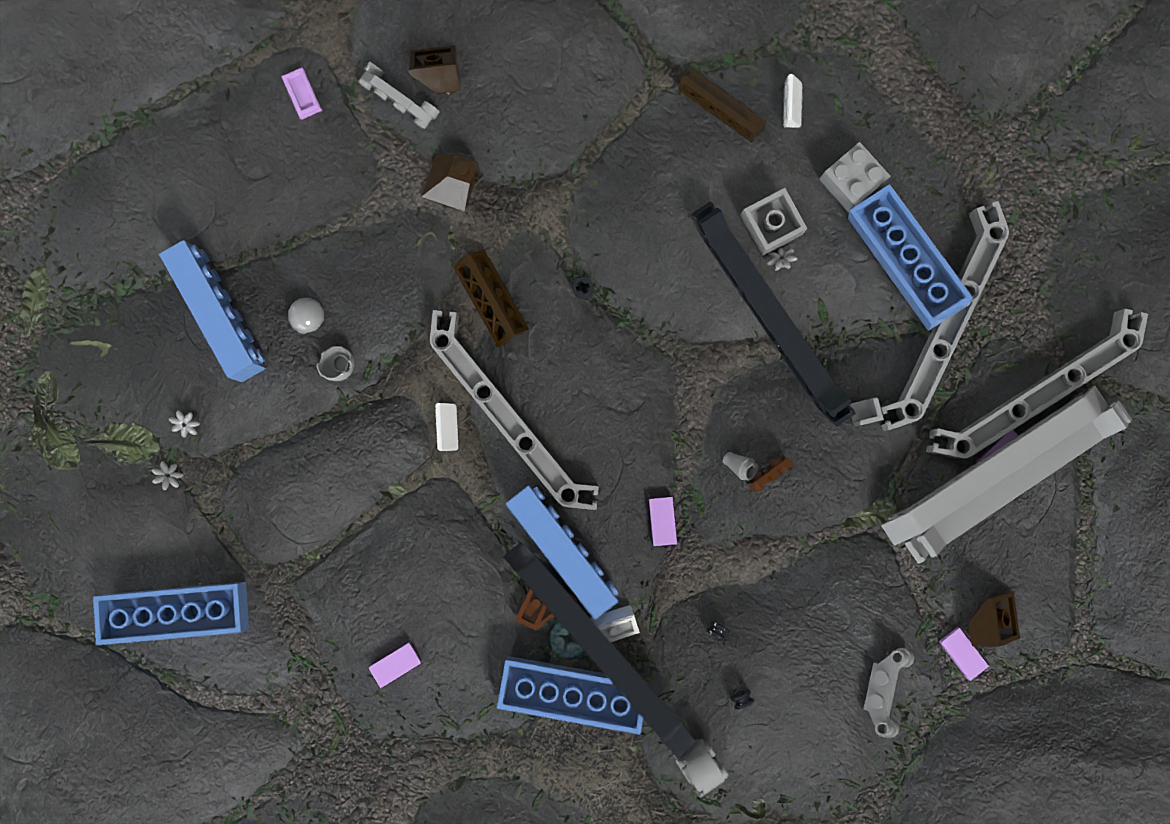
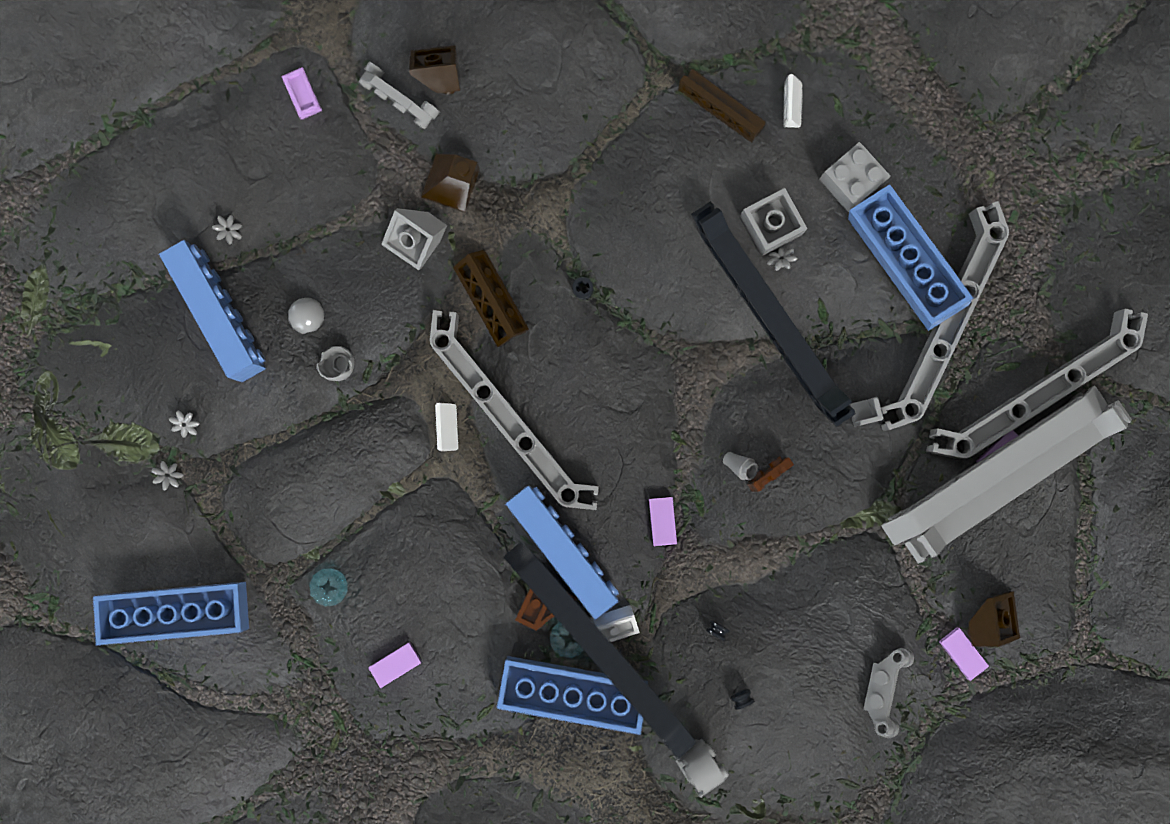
(226, 229): none -> light grey plant
(334, 596): none -> clear light blue gear
(413, 235): none -> light grey slope

